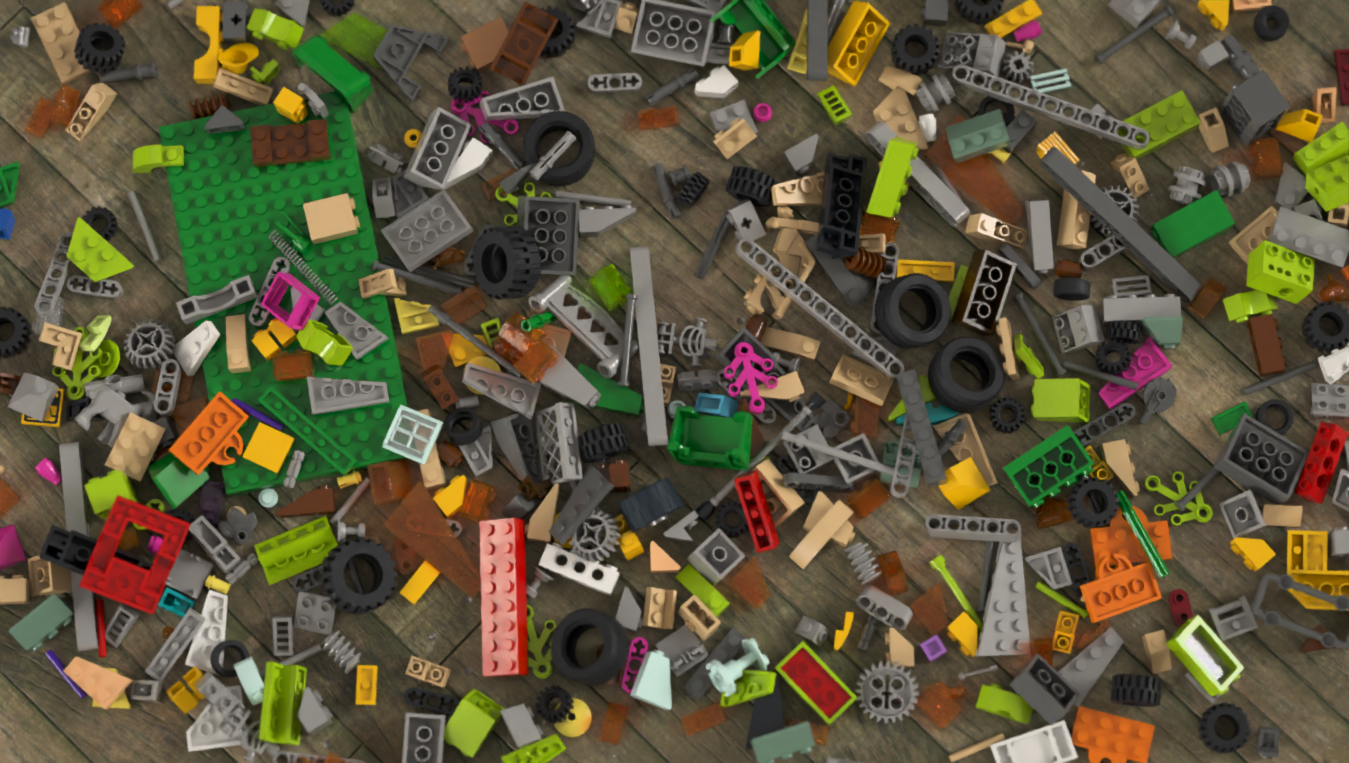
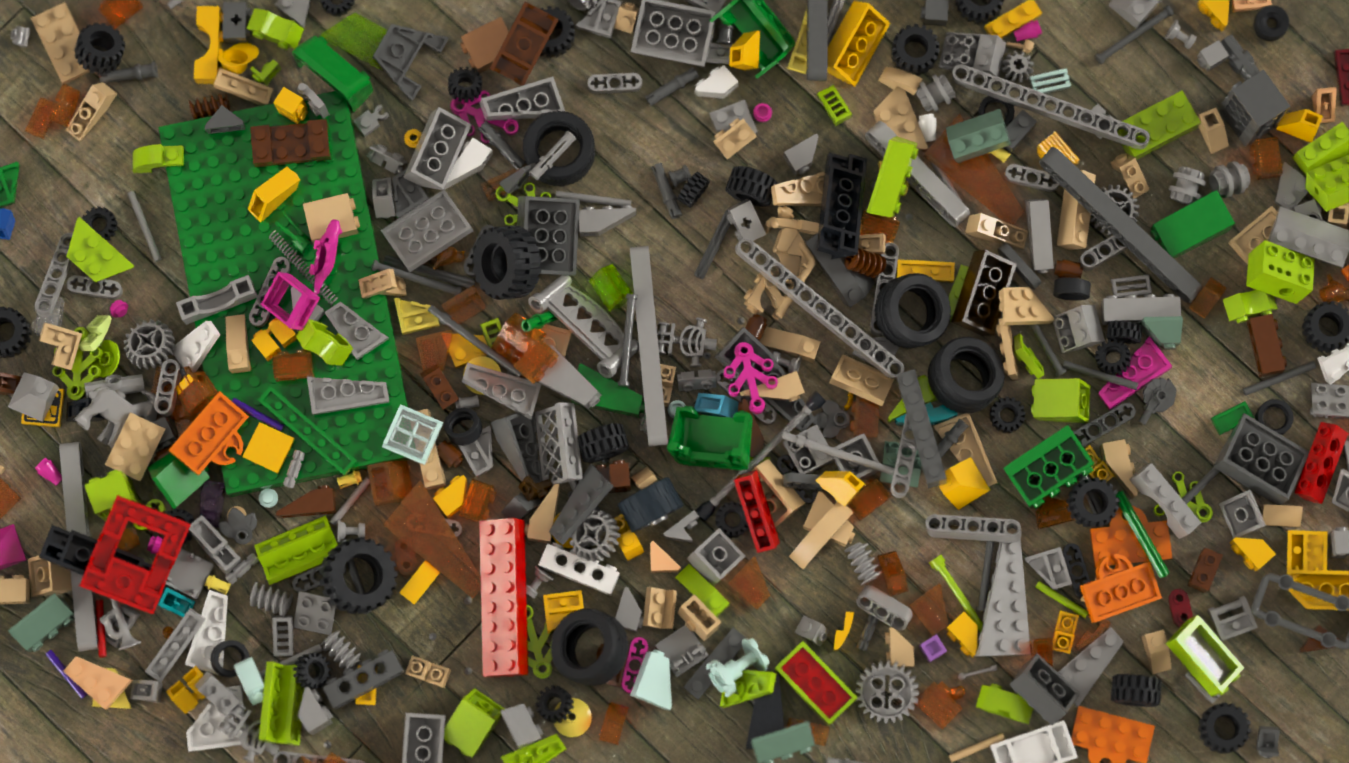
(118, 308): none -> dark pink plate
(127, 639): none -> light grey piece
(195, 391): none -> clear orange torso
(270, 600): none -> light grey piece
(273, 193): none -> yellow slope
(303, 674): none -> black tyre
(325, 254): none -> dark pink animal
(369, 122): none -> light grey plate
(392, 670): none -> dark grey brick
(419, 692): black beam -> none
(560, 605): none -> yellow wing
(643, 478): none -> tan slope
(658, 118): clear orange slope -> none
(703, 719): clear orange slope -> none
(841, 485): none -> yellow slope
(1022, 307): none -> tan wing
(1025, 182): none -> light grey beam
(1179, 515): none -> light grey arch
(1204, 570): none -> reddish brown brick

